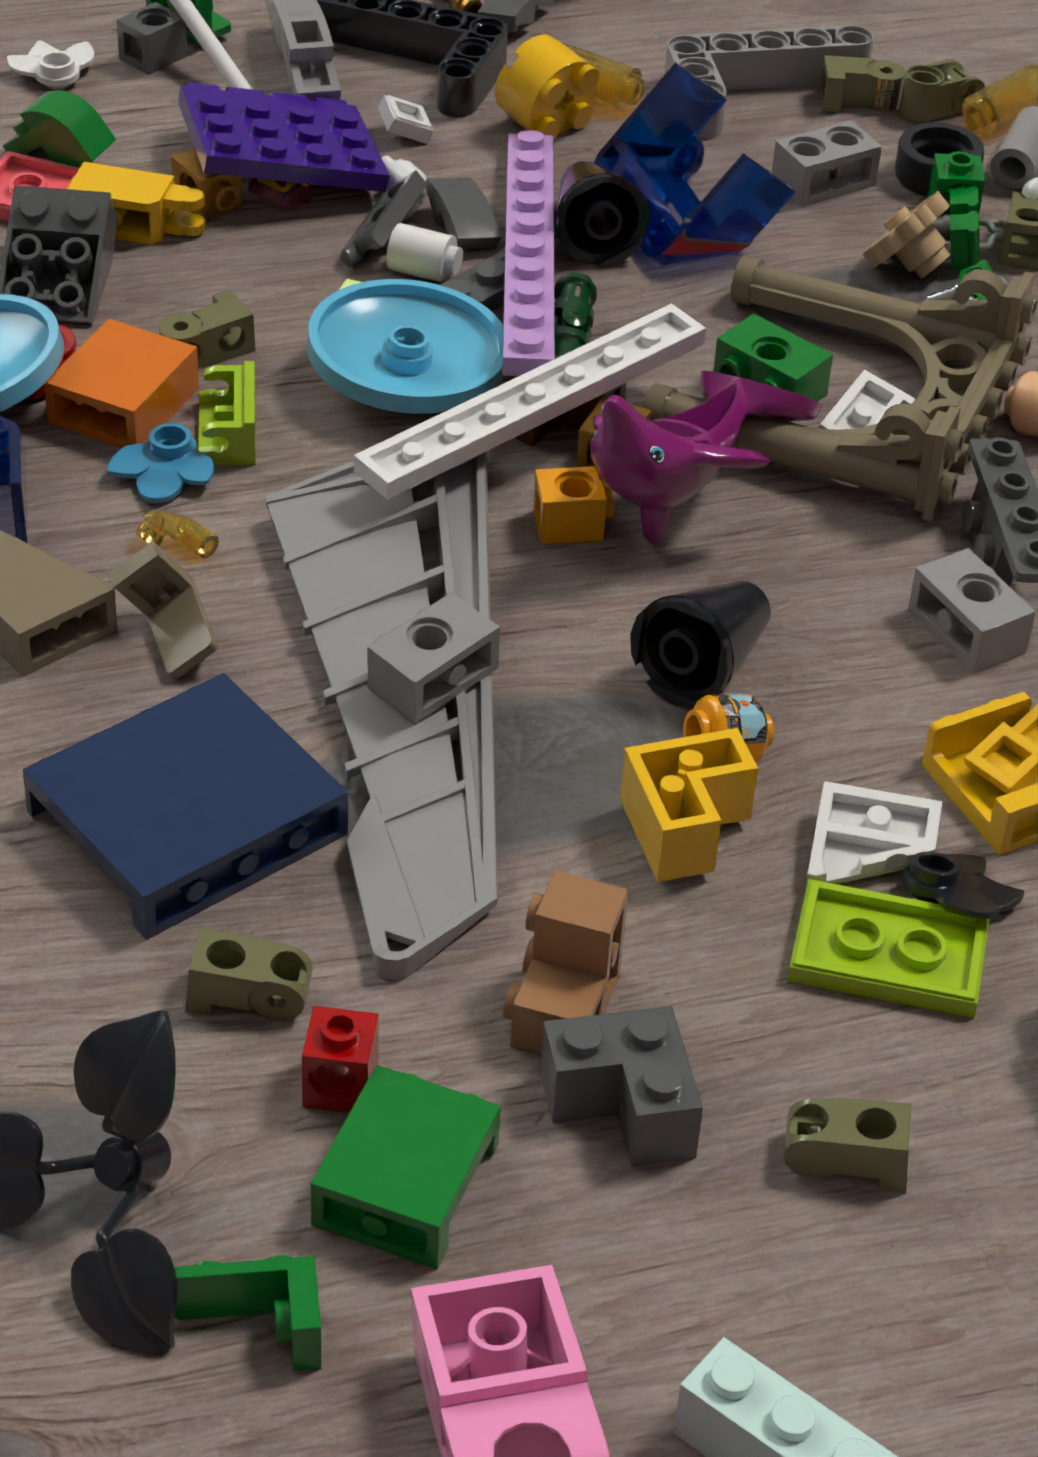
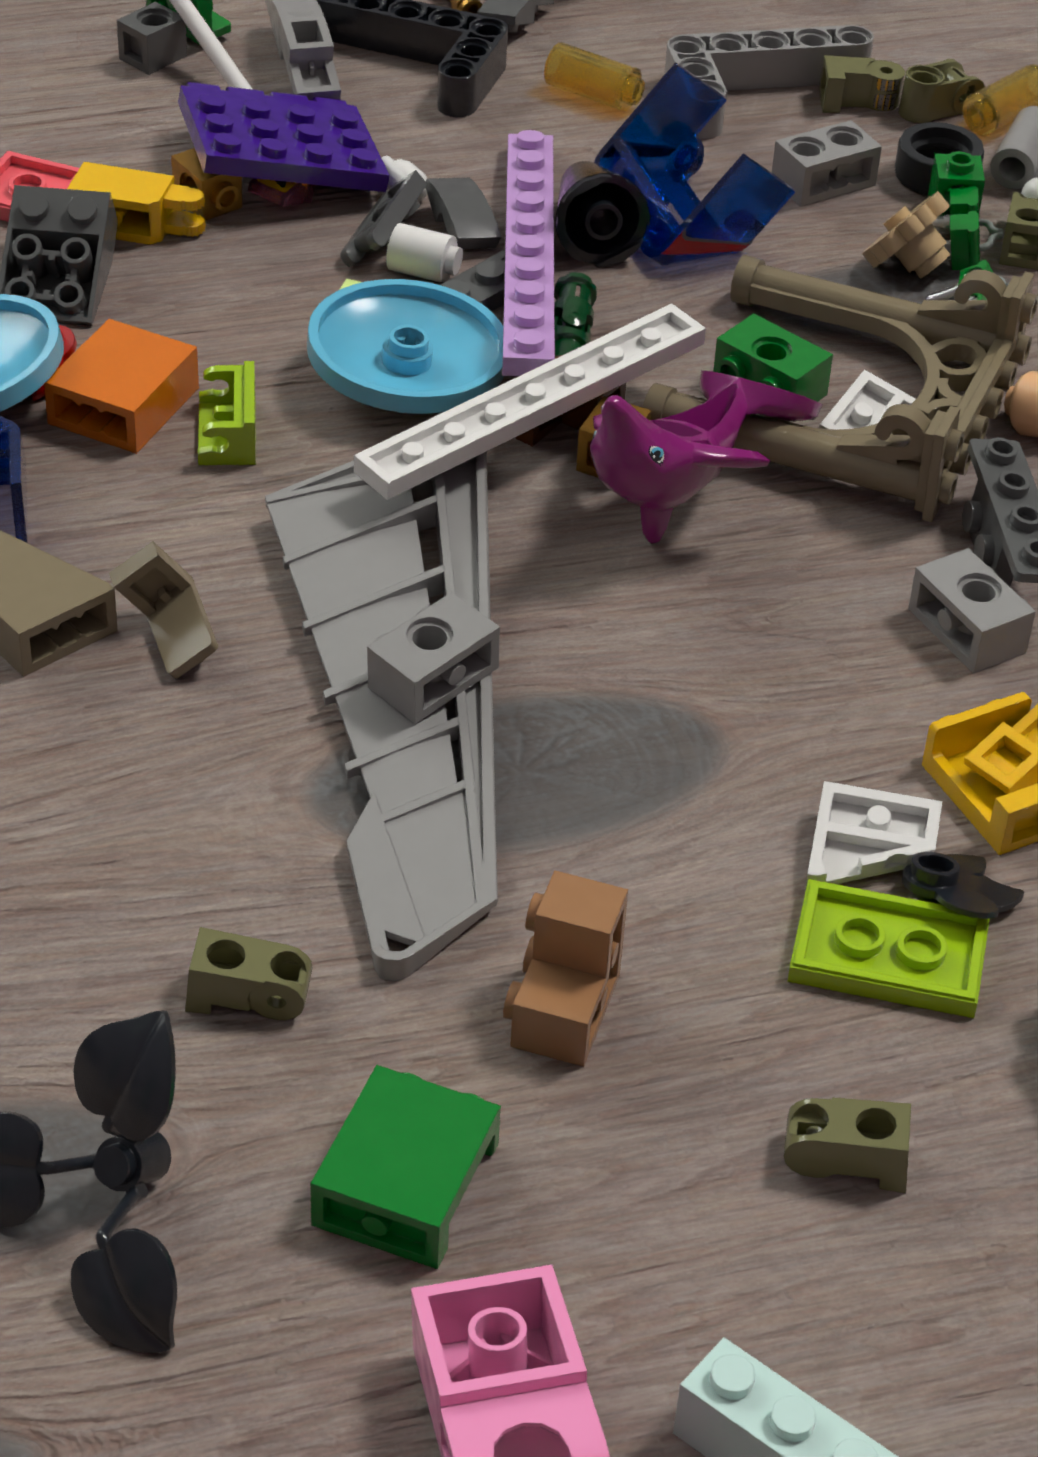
(51, 66): white plate -> none
(64, 128): green brick -> none
(163, 463): dark azure plate -> none
(179, 527): clear yellow arm -> none
(190, 801): dark blue panel -> none
(217, 330): olive leg -> none
(258, 1287): green bracket -> none
(338, 1057): red brick -> none
(405, 119): white tile -> none
(547, 87): yellow brick -> none
(571, 505): light orange brick -> none
(625, 1068): dark grey brick -> none
(683, 794): yellow brick -> none
(698, 639): black cone -> none
(732, 711): head -> none

